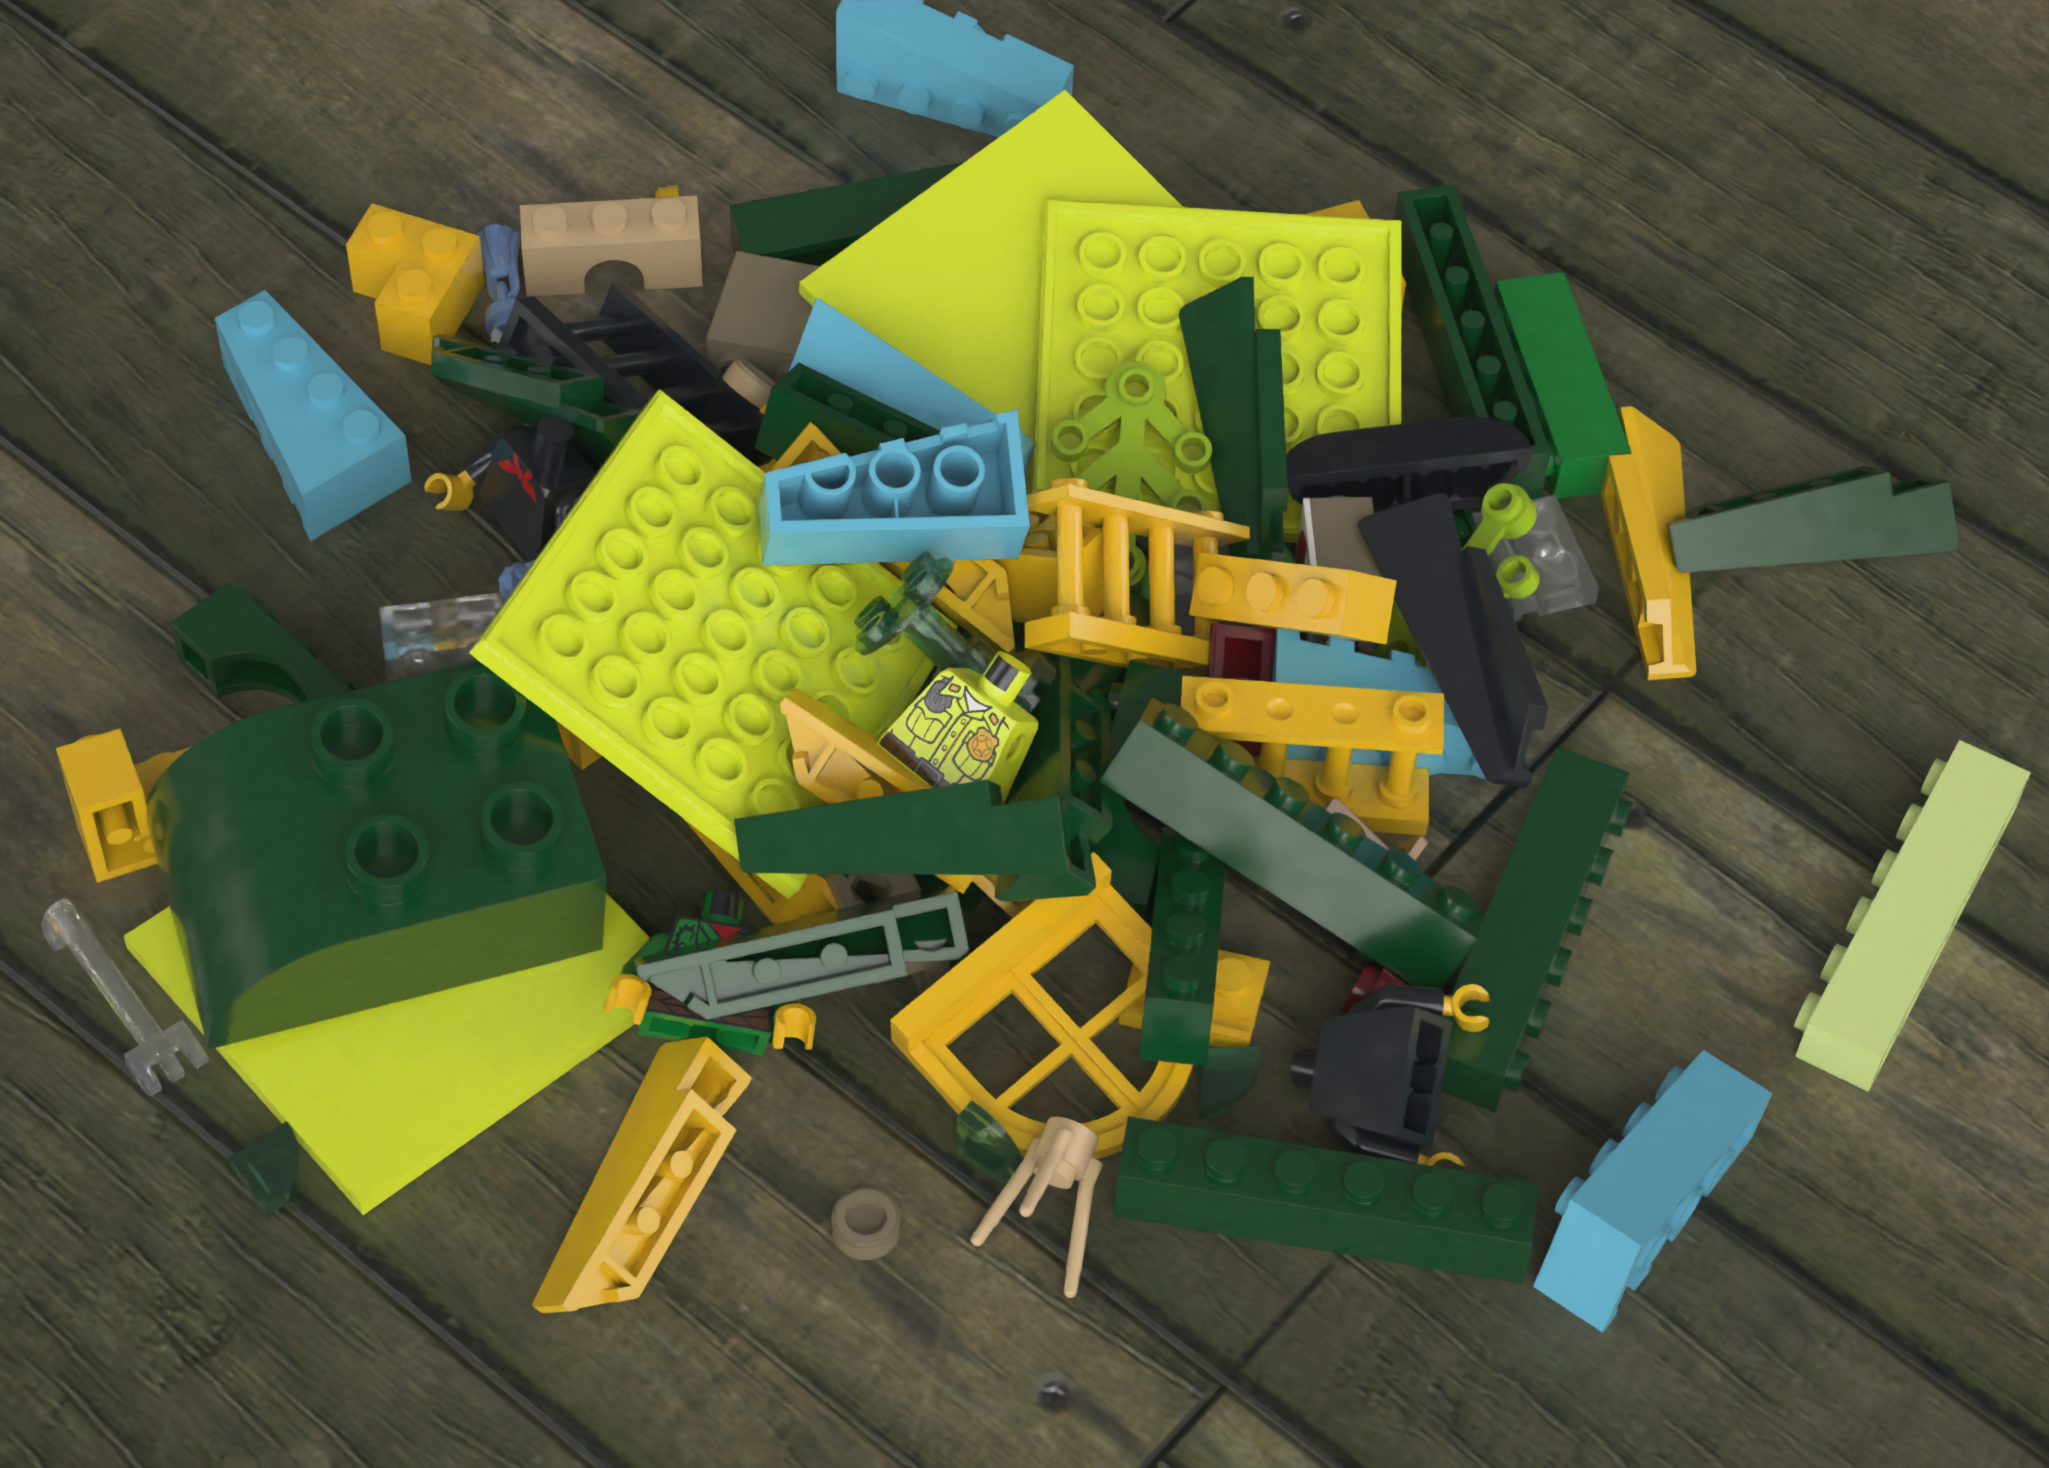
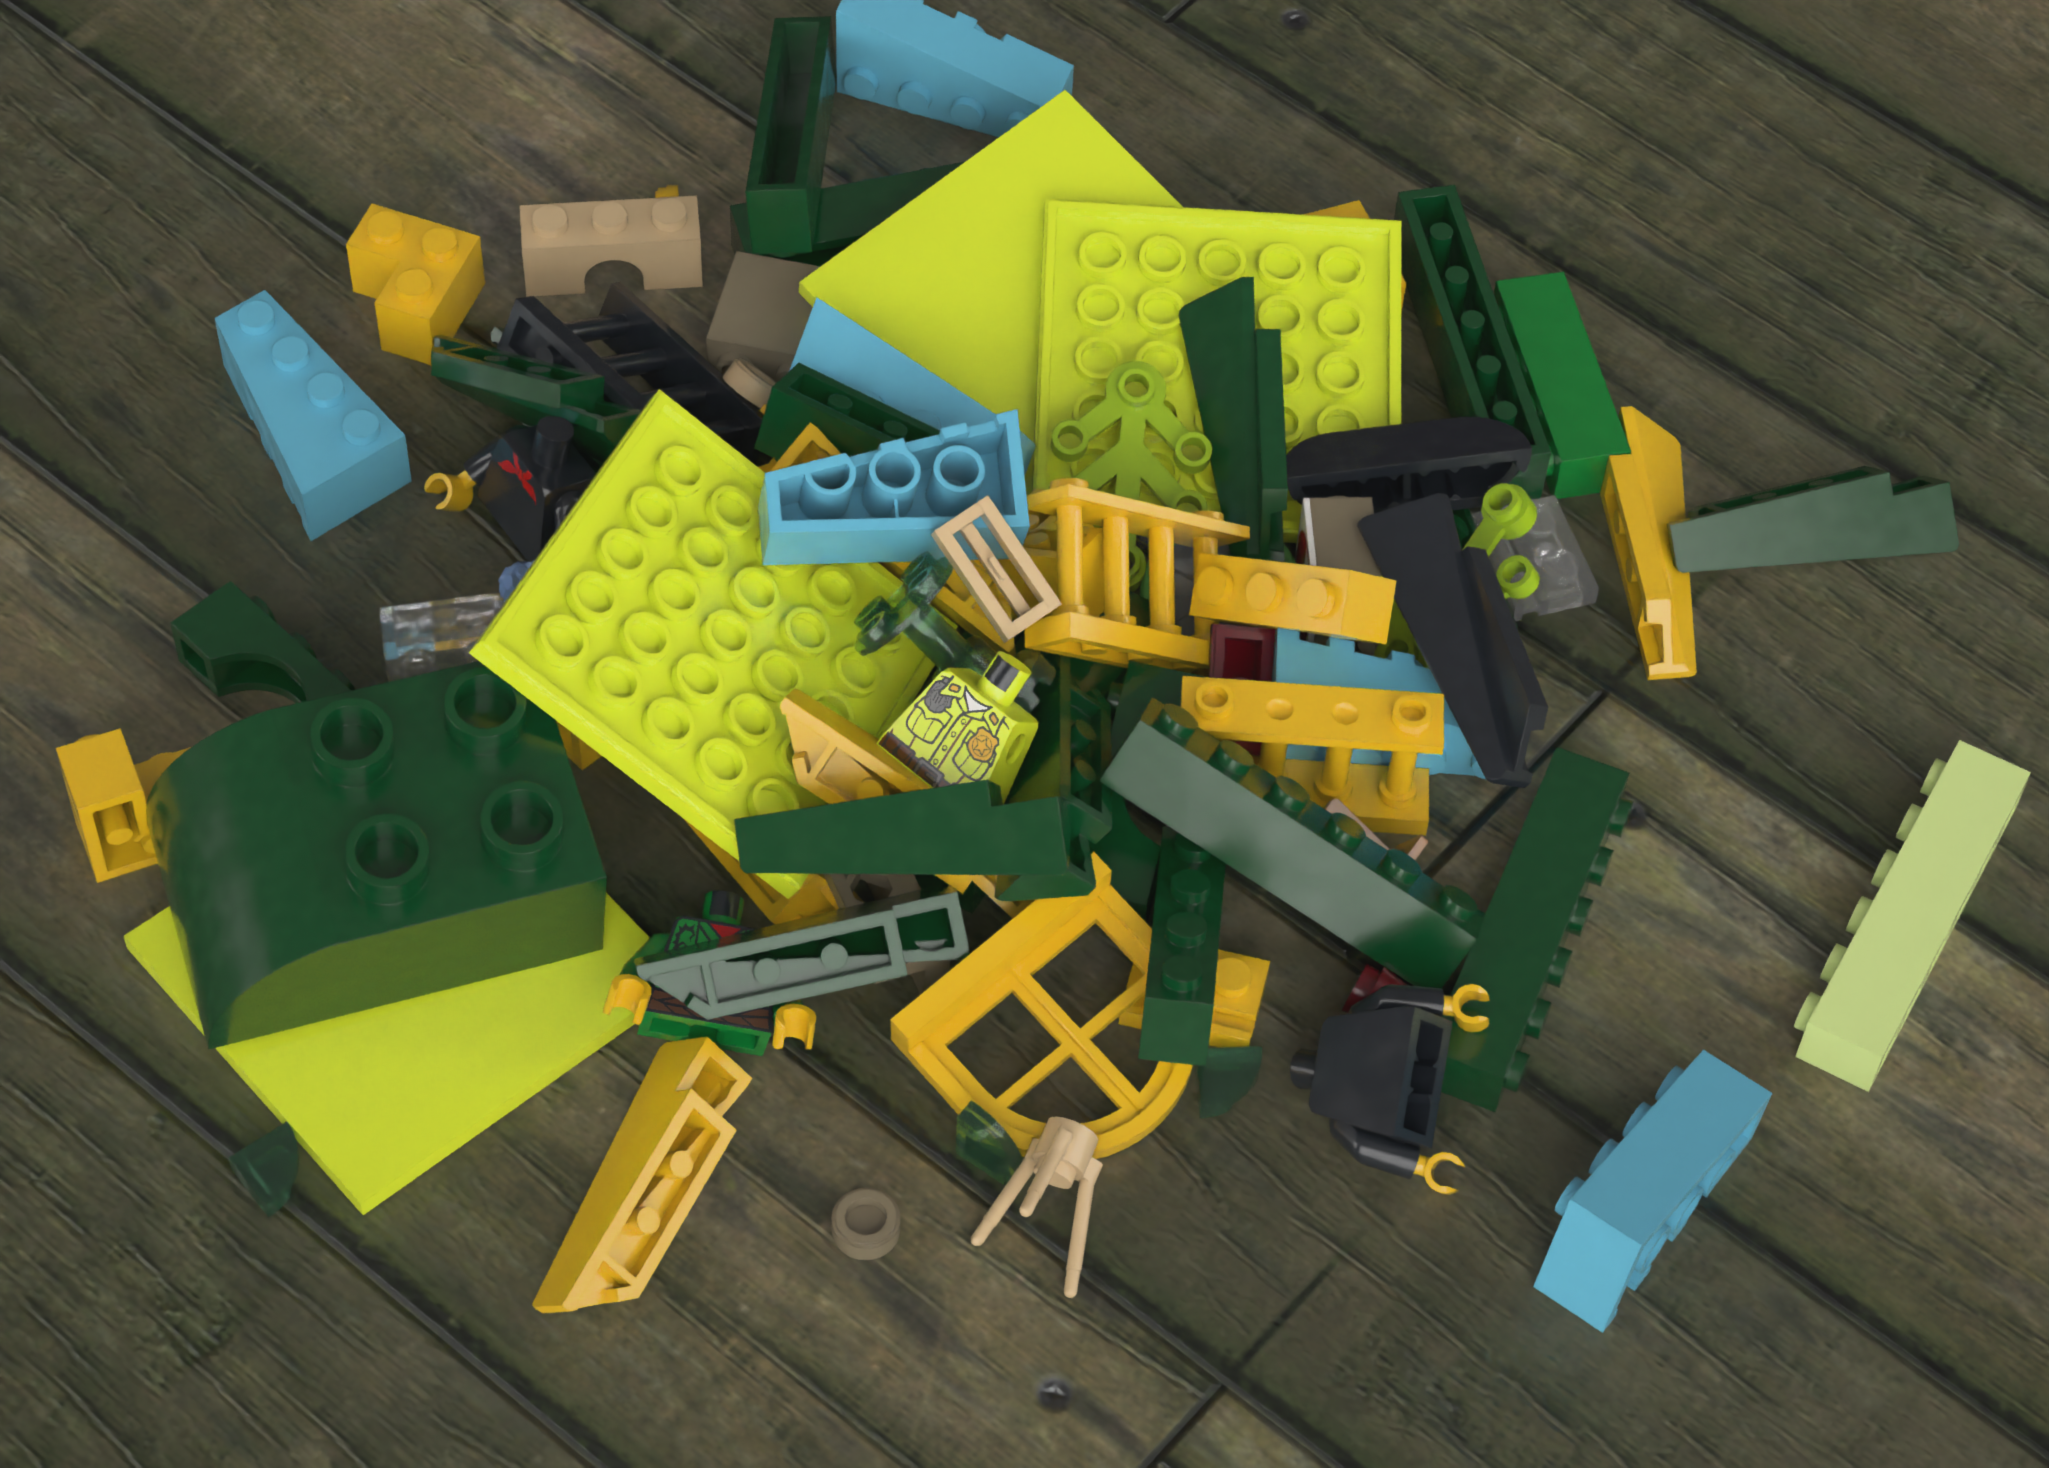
(67, 926): clear hinge -> none
(500, 259): medium blue piece -> none
(791, 136): none -> dark green brick
(975, 584): none -> tan tile
(1326, 1200): dark green brick -> none

